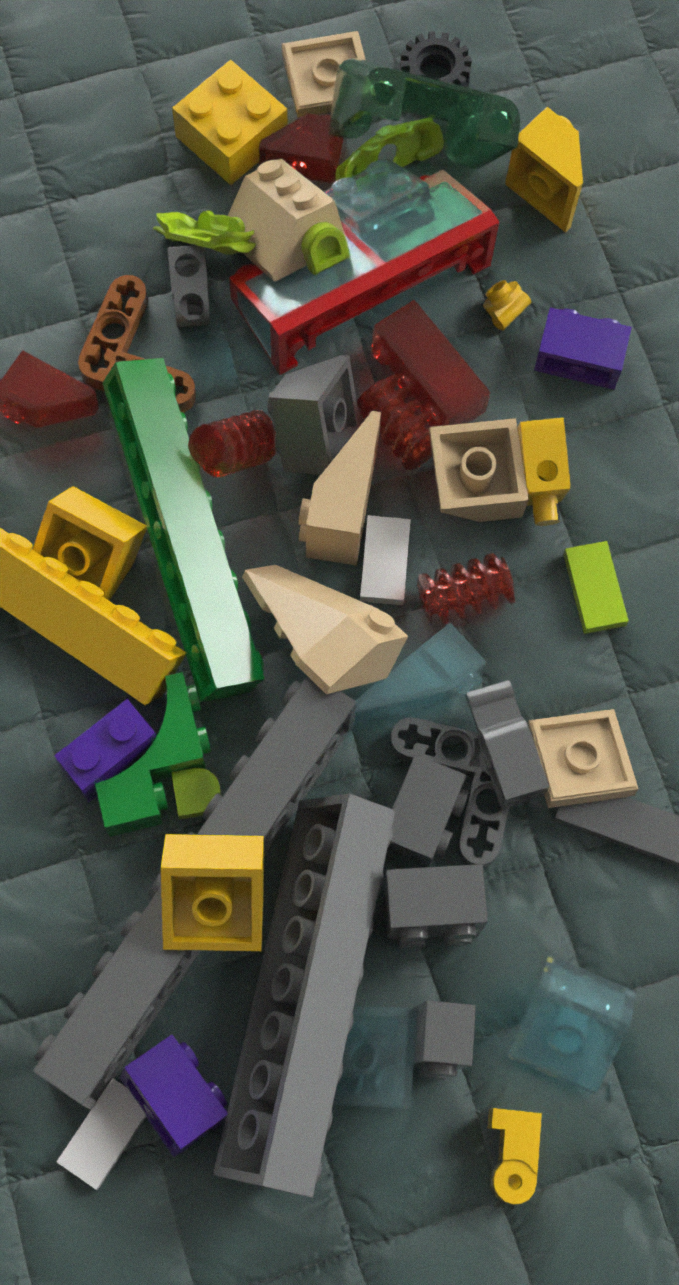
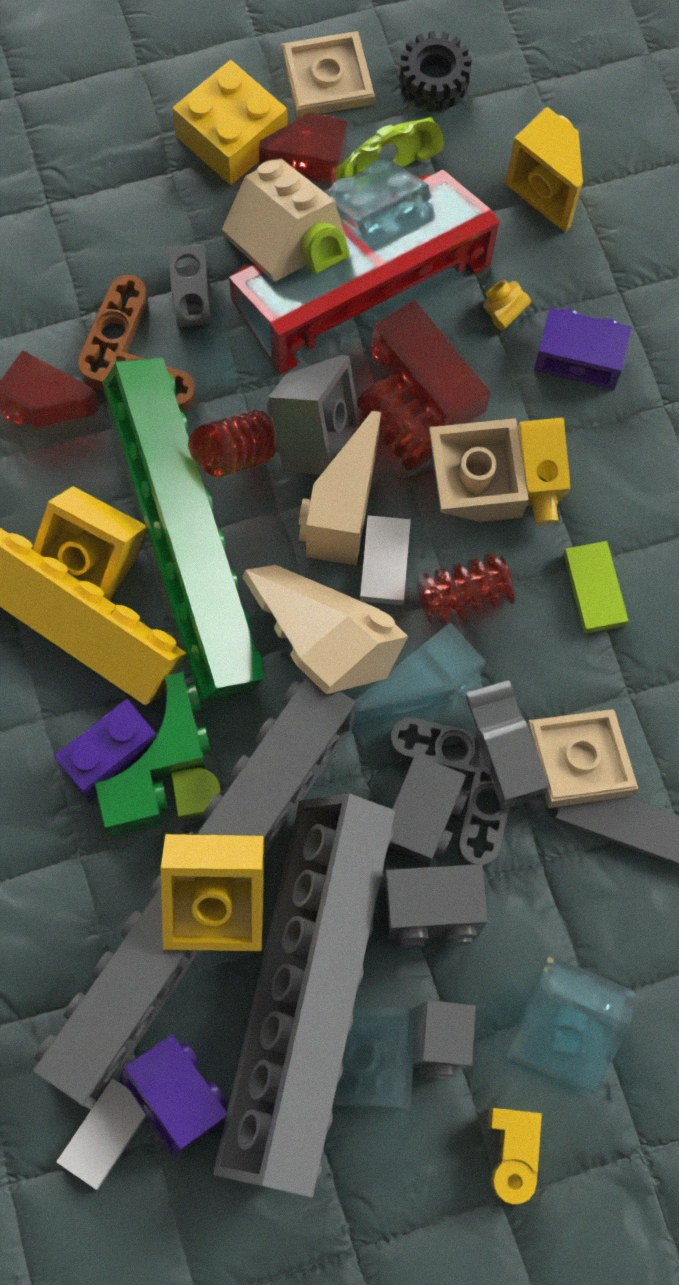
(210, 231): lime piece -> none
(478, 122): clear green windscreen -> none

